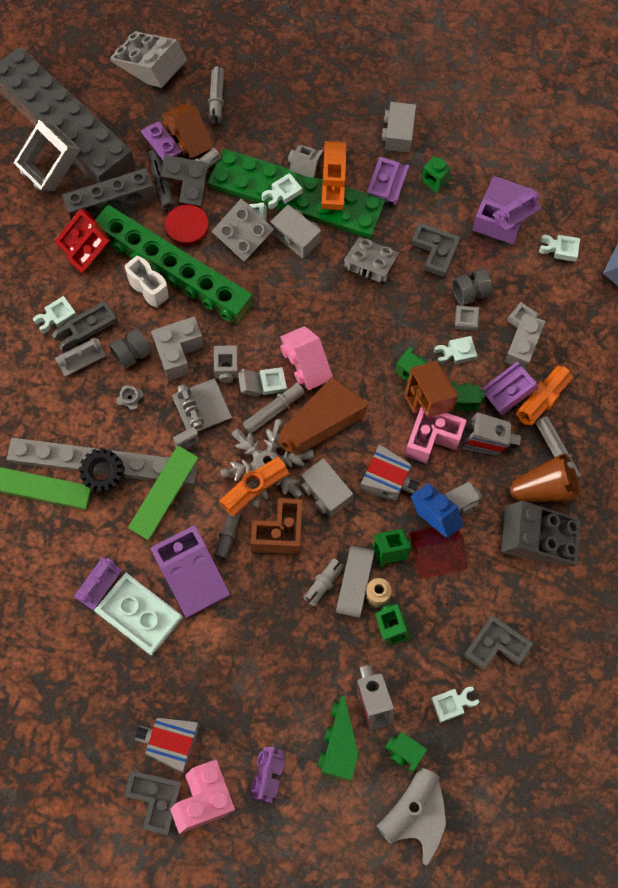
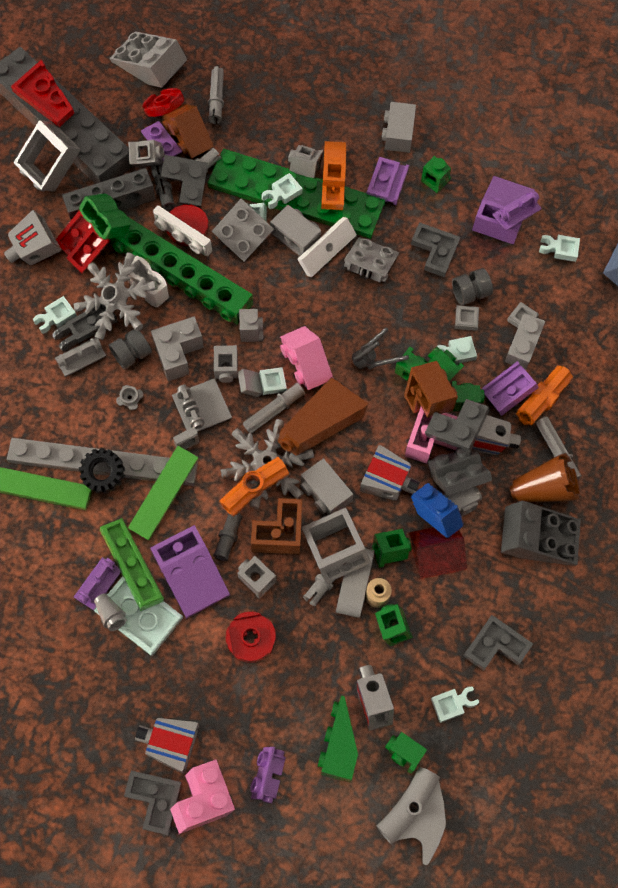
(31, 240): none -> light grey torso
(42, 93): none -> red wing
(104, 216): none -> green brick
(110, 613): none -> light grey cone
(115, 296): none -> light grey piece
(131, 564): none -> bright green tile
(154, 157): none -> light grey window
(163, 104): none -> red tile
(182, 231): none -> white tile
(250, 325): none -> light grey brick
(255, 566): none -> light grey brick
(259, 626): none -> red plate
(327, 247): none -> white tile
(354, 556): none -> light grey window
(366, 355): none -> dark grey plant
(446, 361): none -> green brick
(458, 471): none -> dark grey plate
(462, 431): none -> dark grey plate

